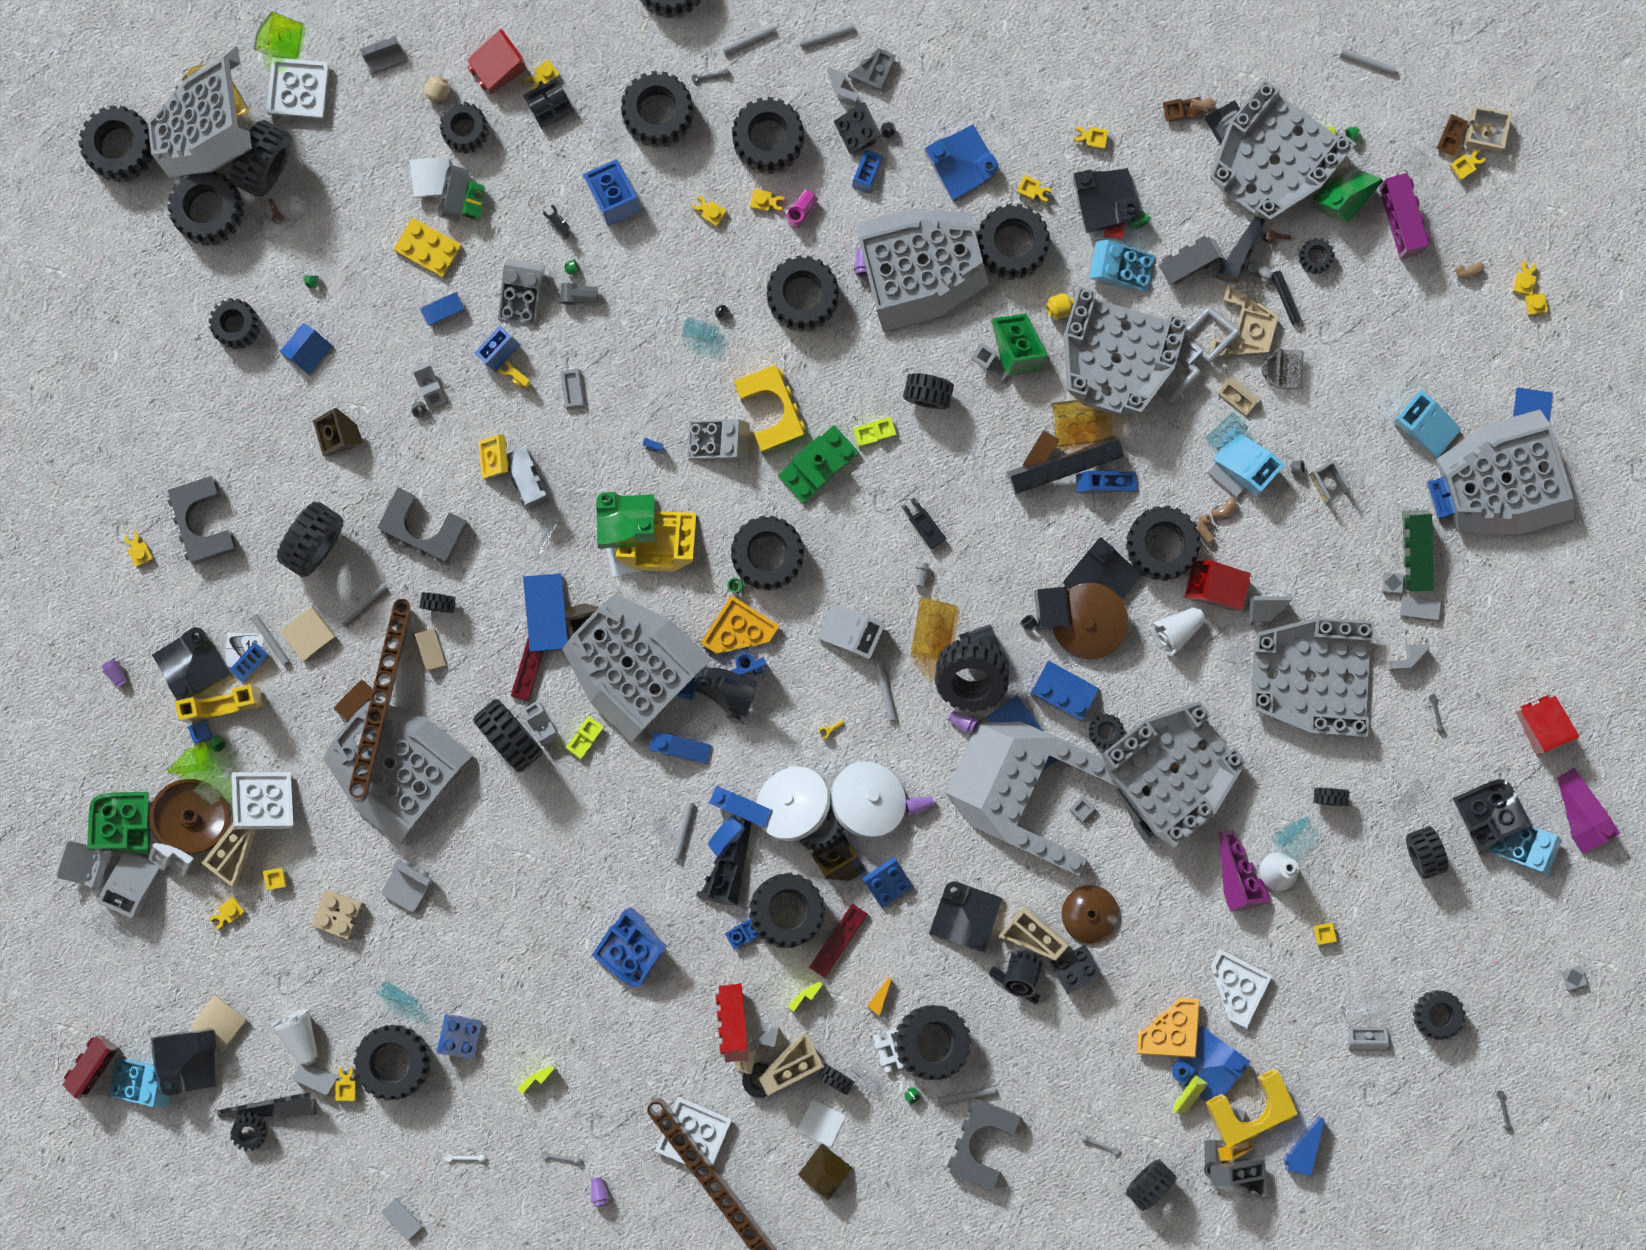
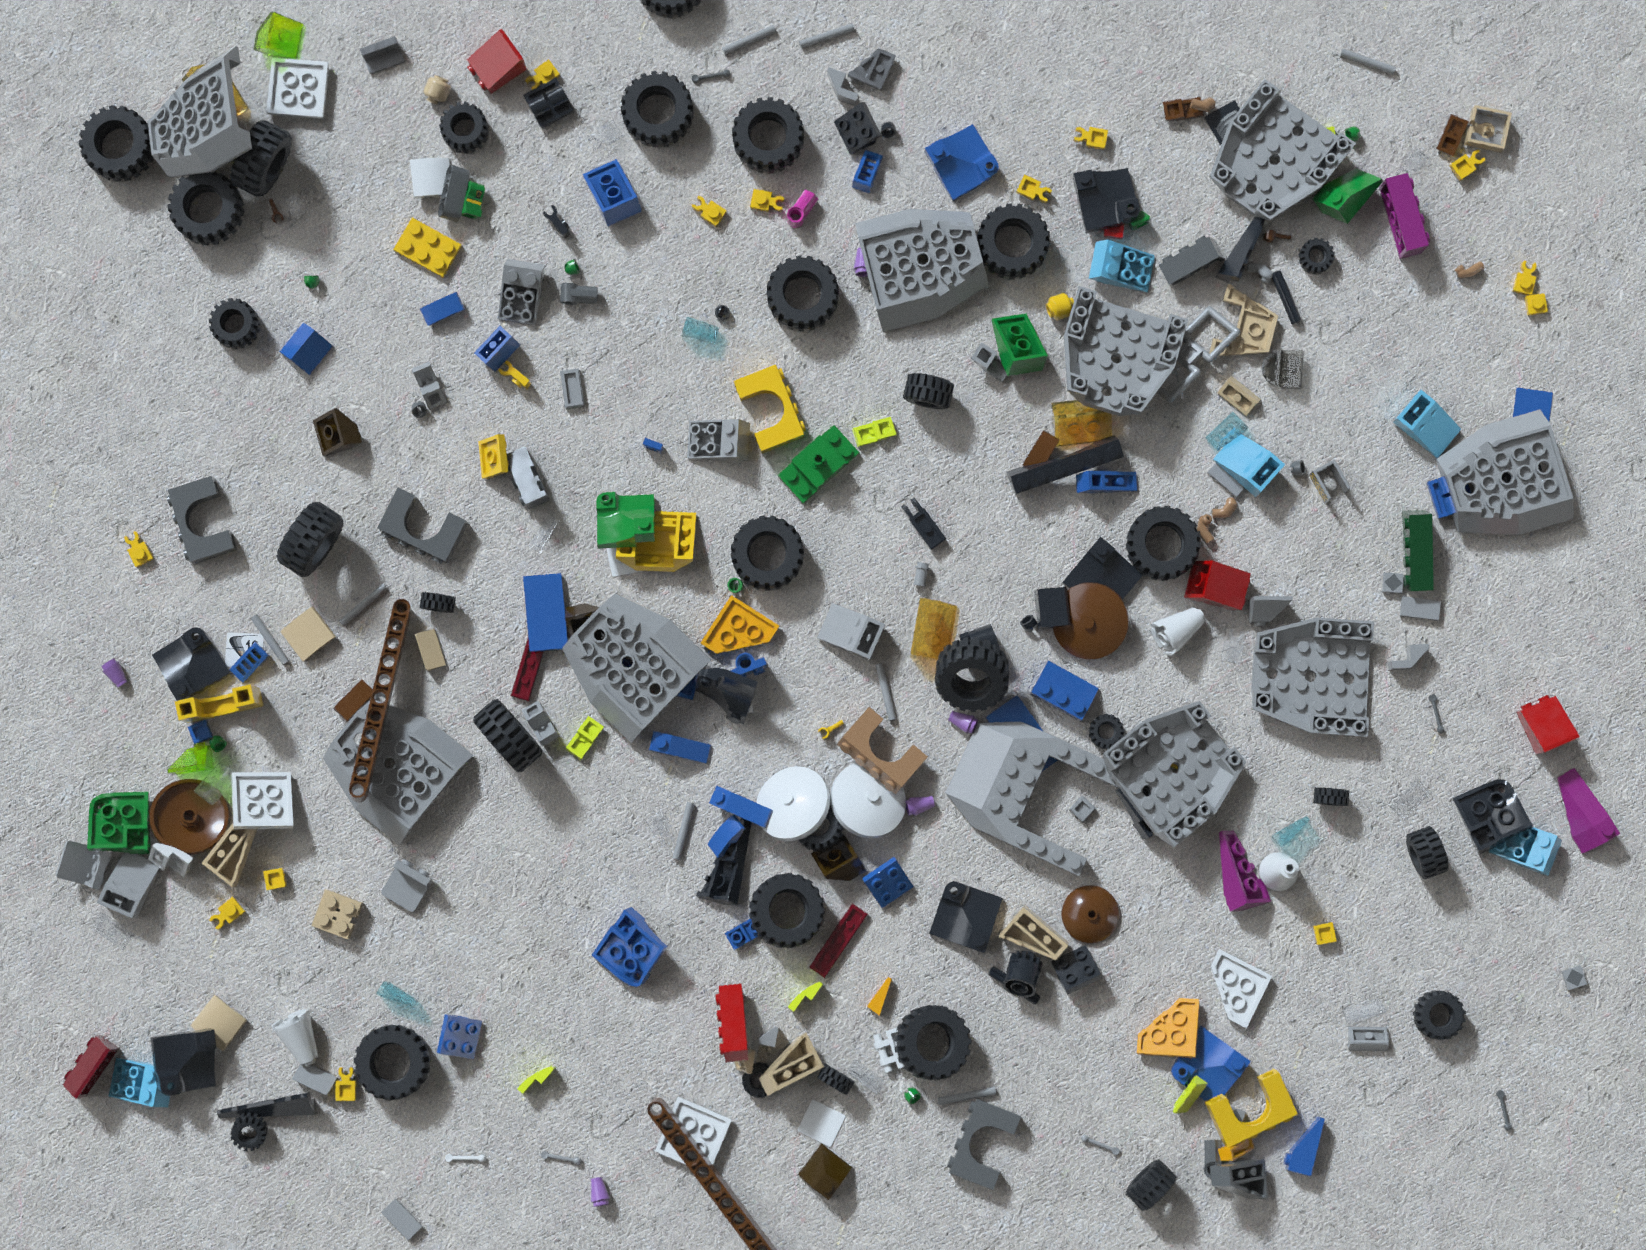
(891, 774): none -> medium nougat arch

